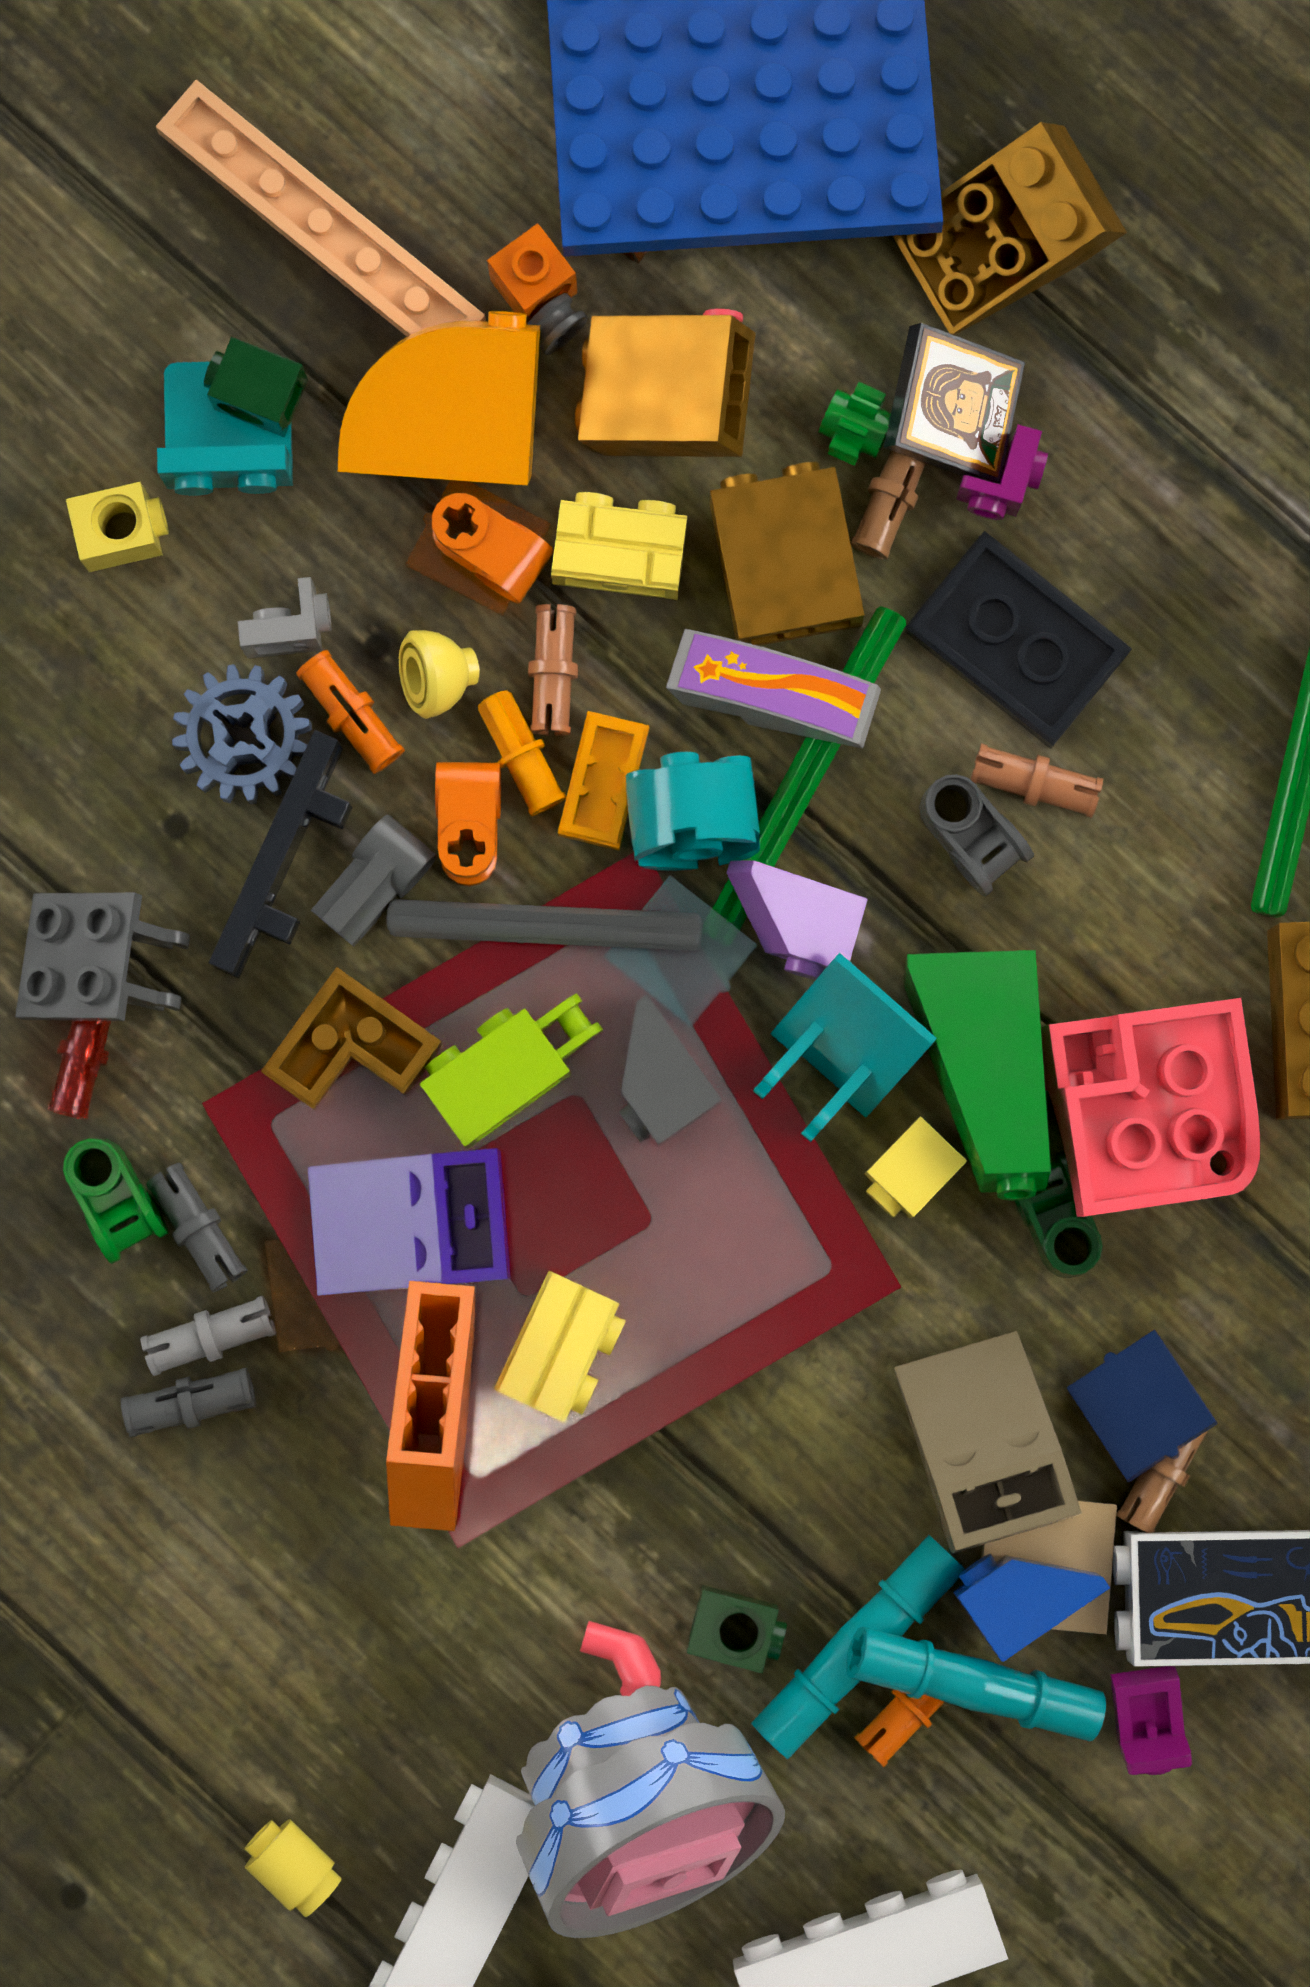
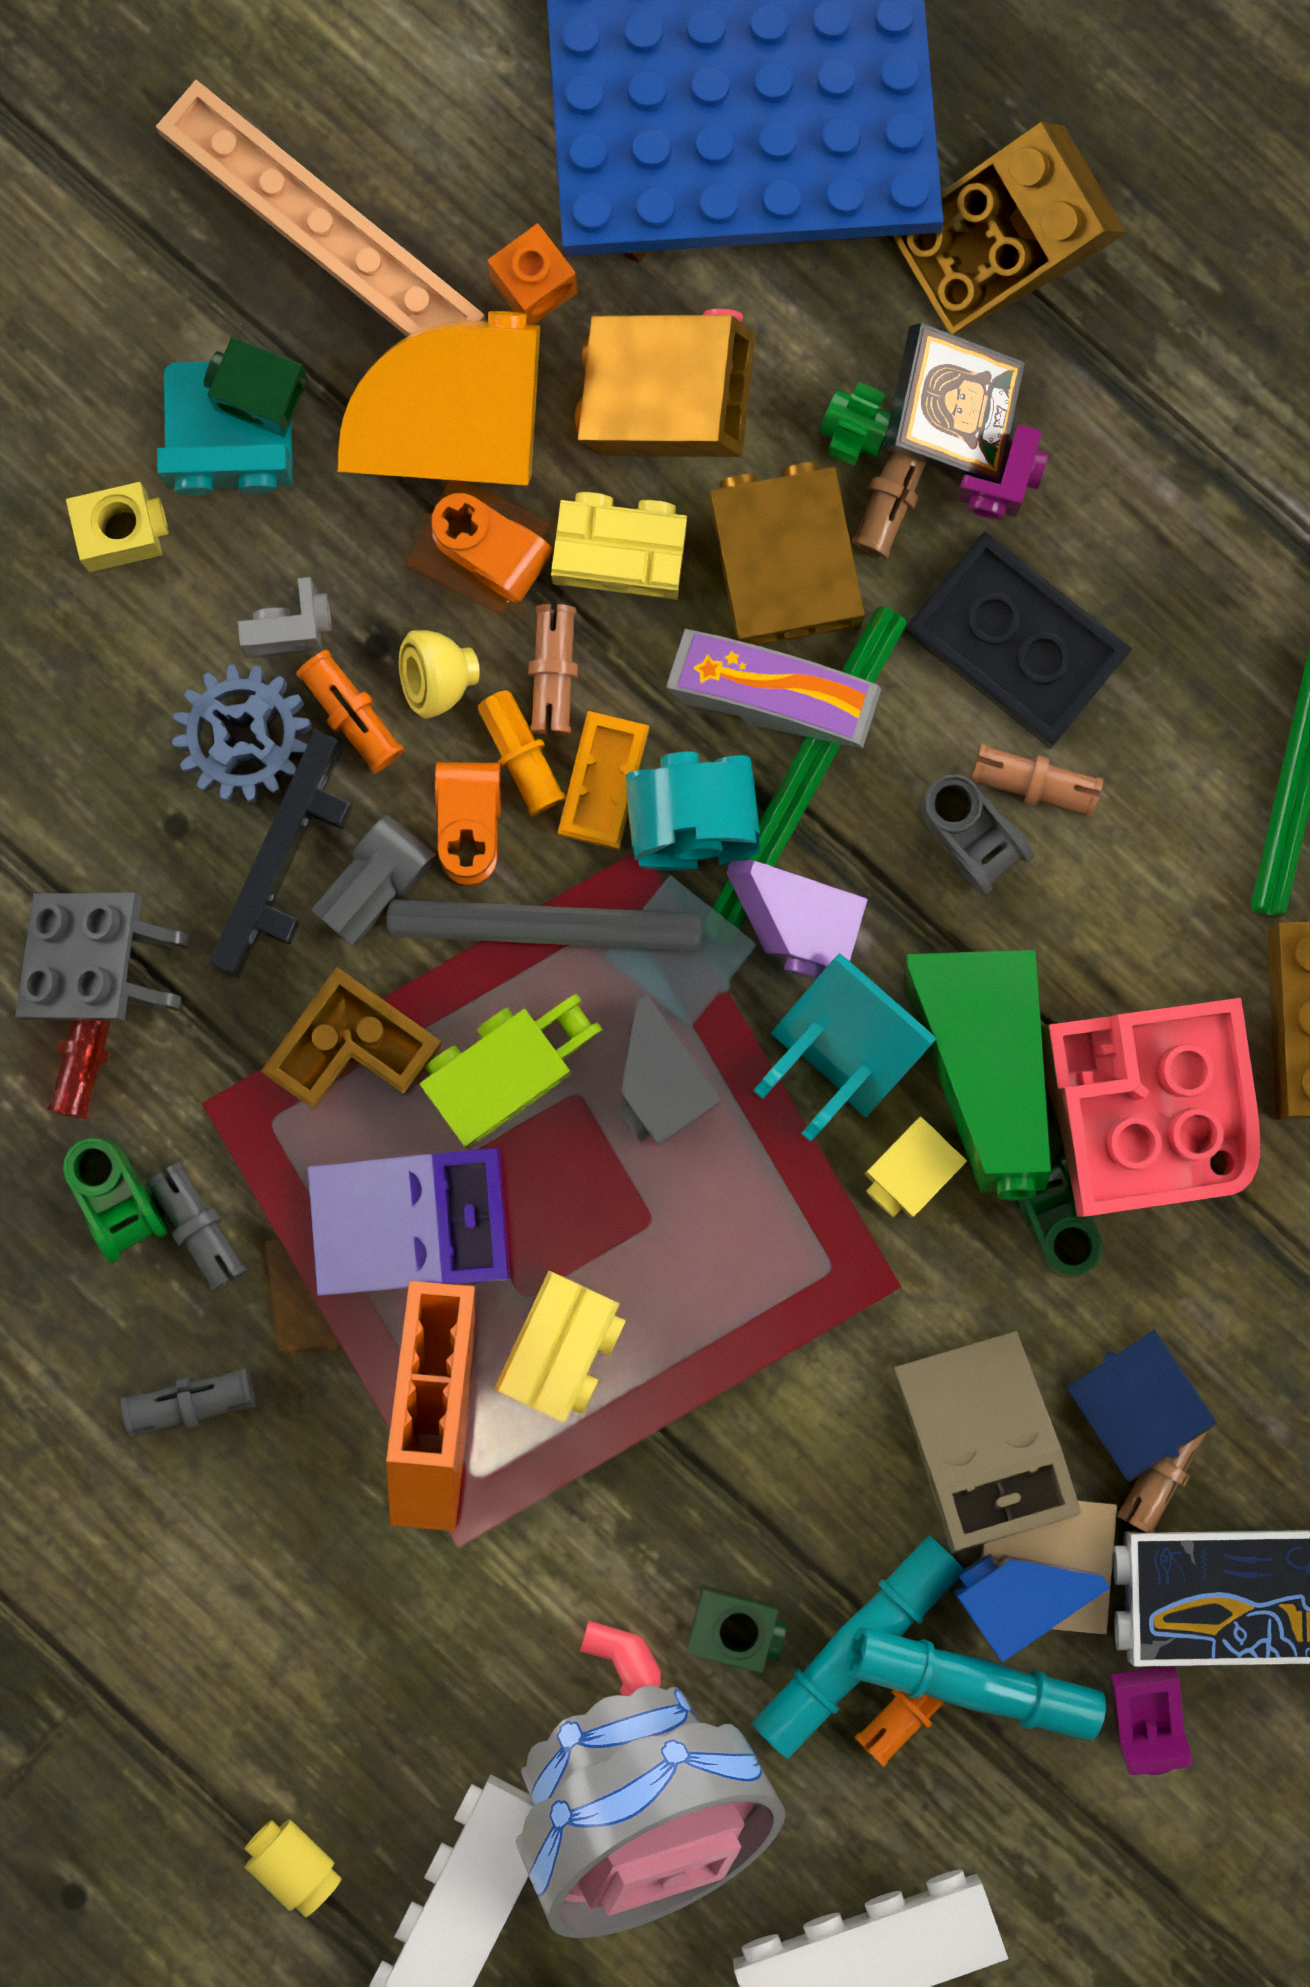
(208, 1335): light grey pin -> none
(558, 323): dark grey bush -> none

